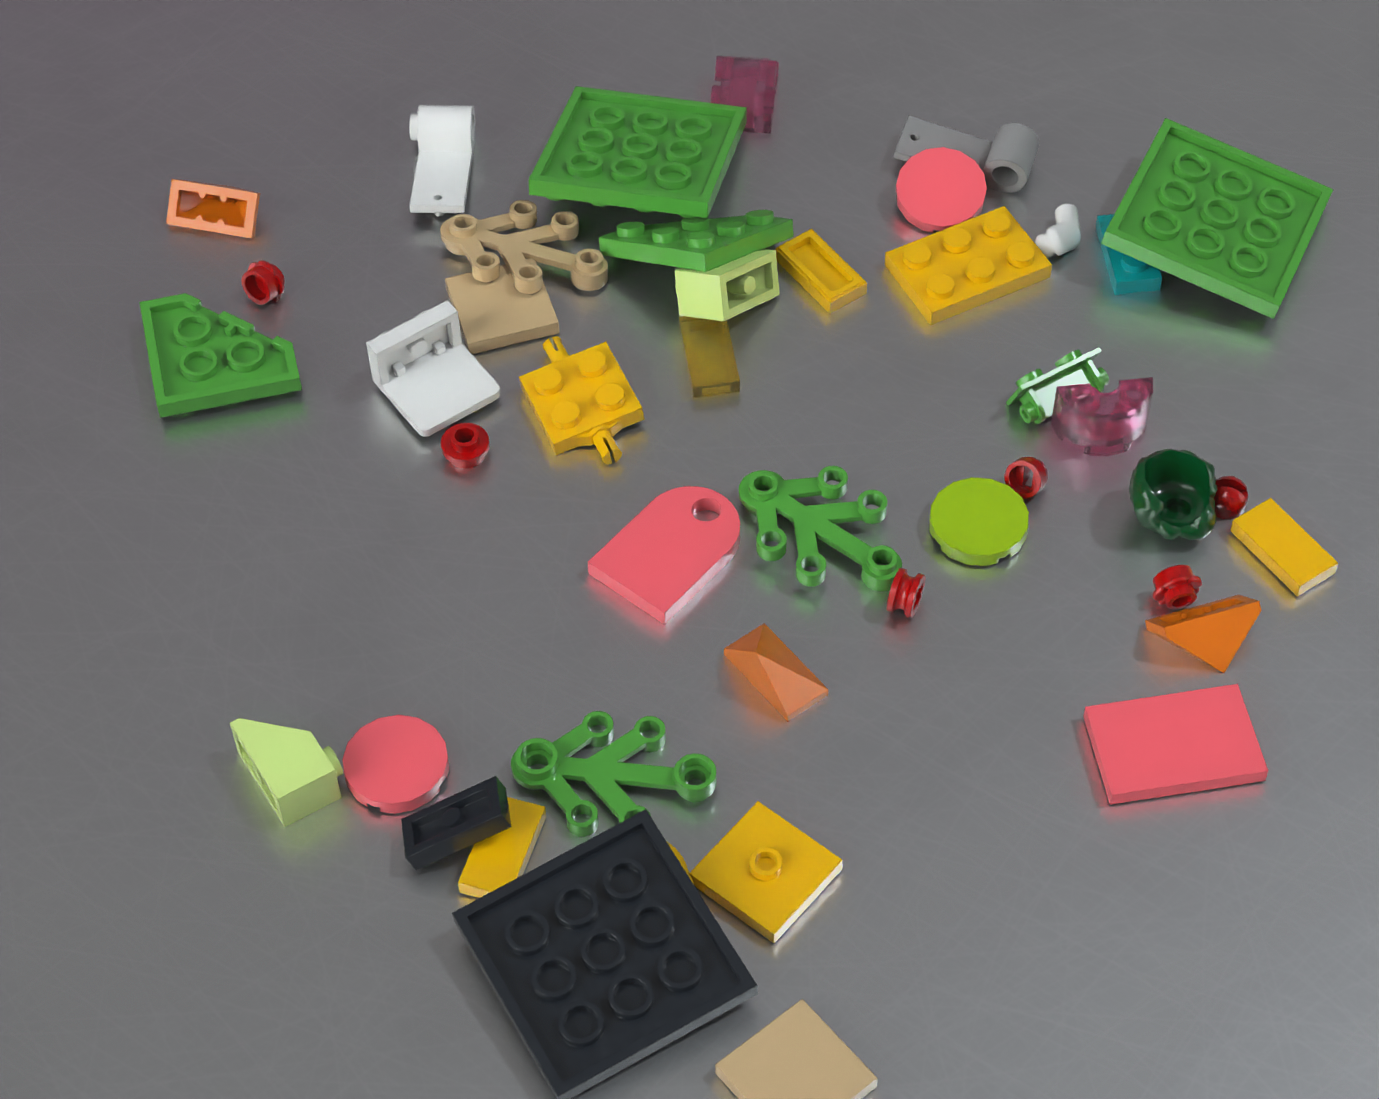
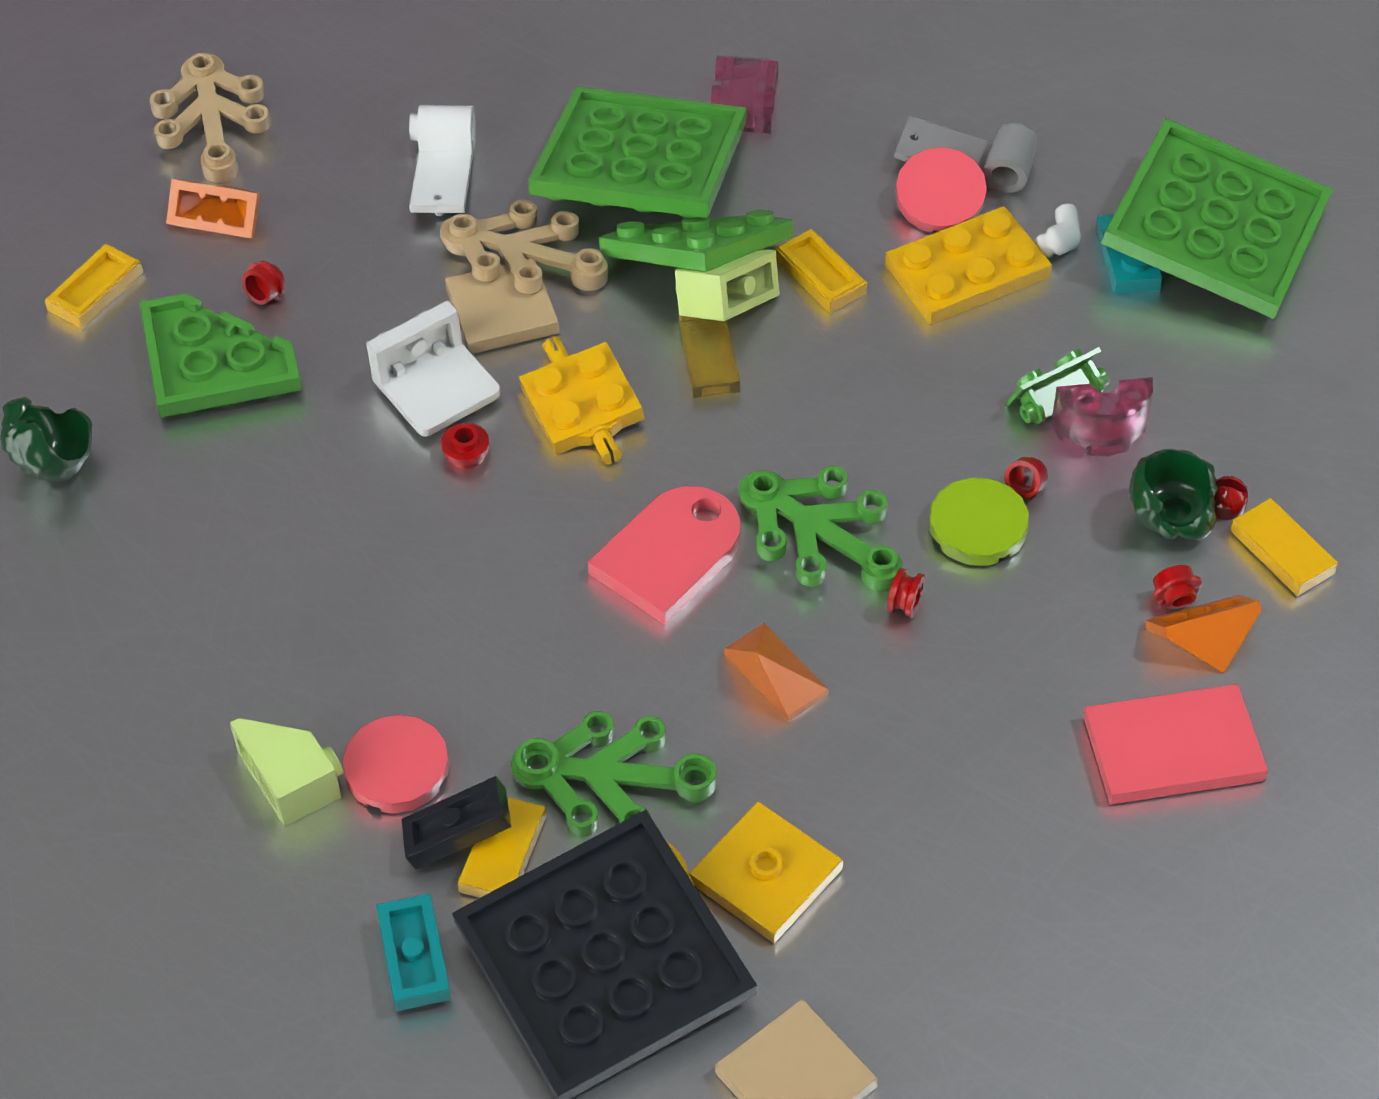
(45, 442): none -> dark green hair
(93, 286): none -> yellow tile
(204, 75): none -> tan plant
(413, 952): none -> teal plate

